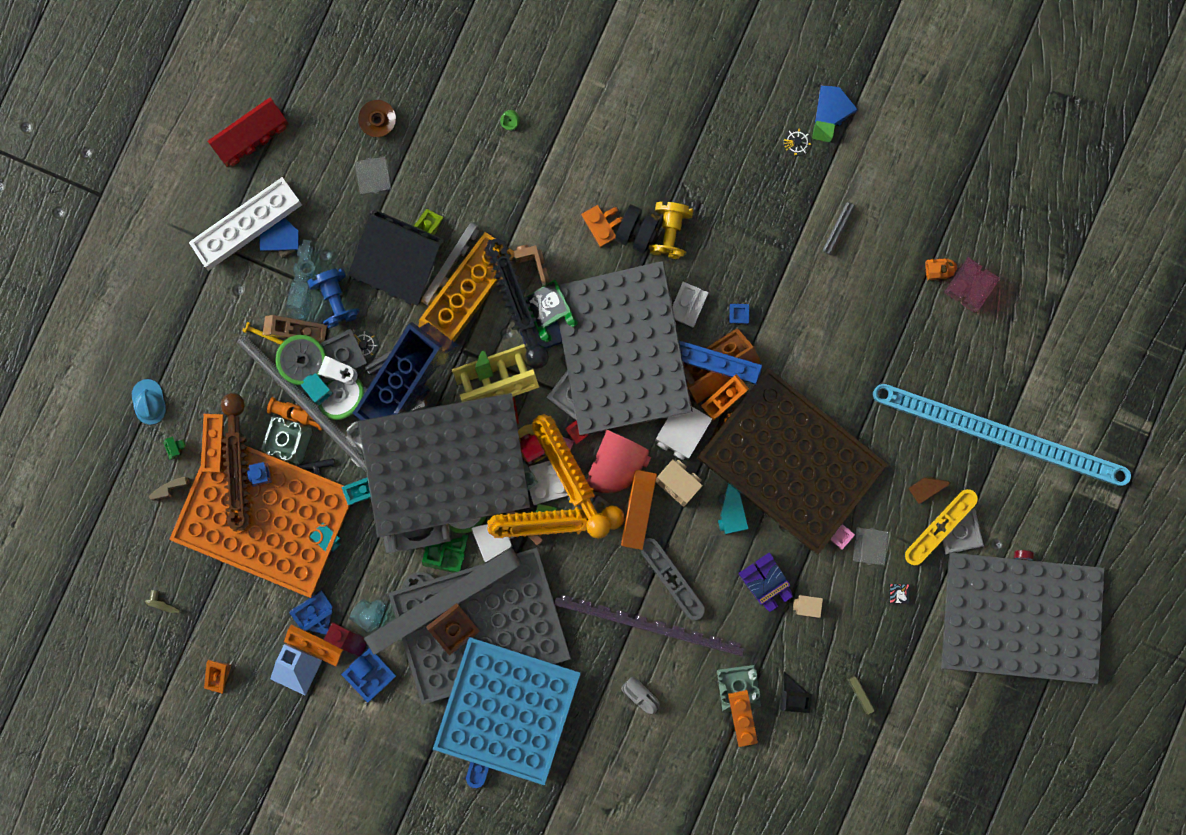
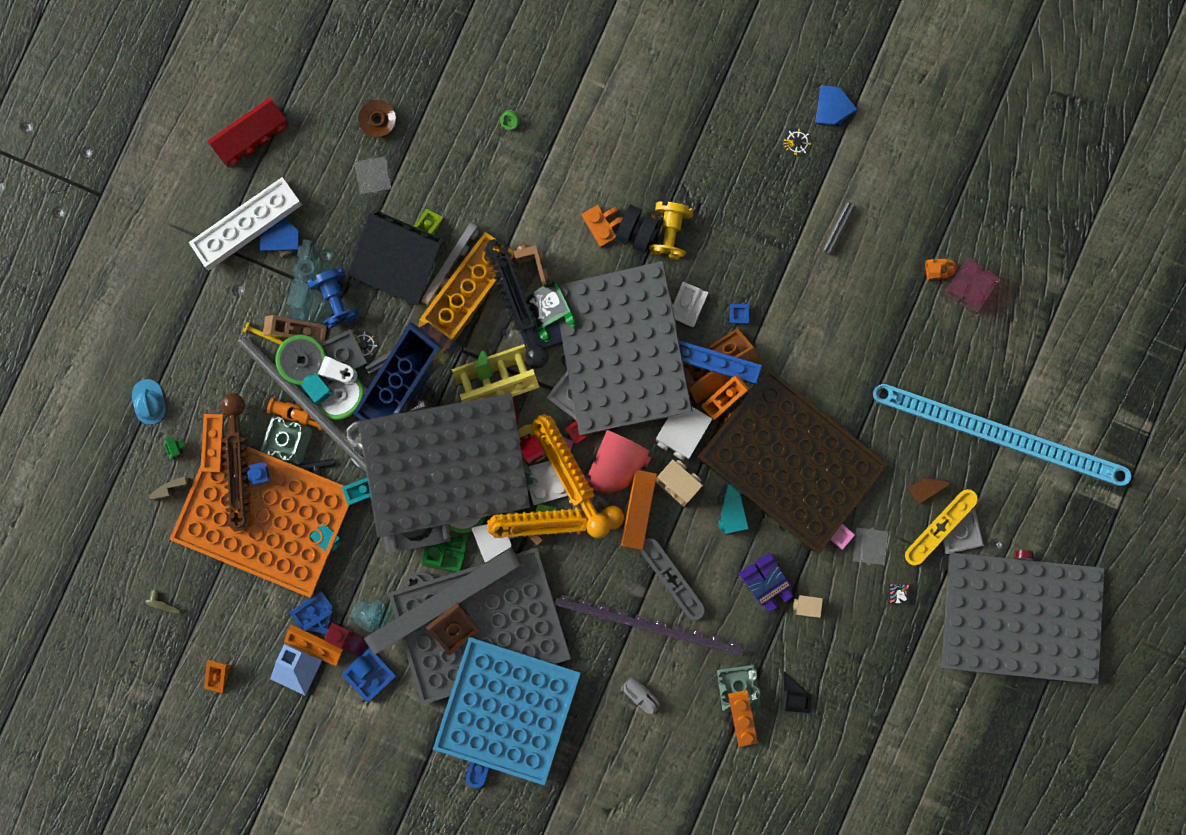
(823, 131): bright green slope -> none
(861, 695): olive tile -> none

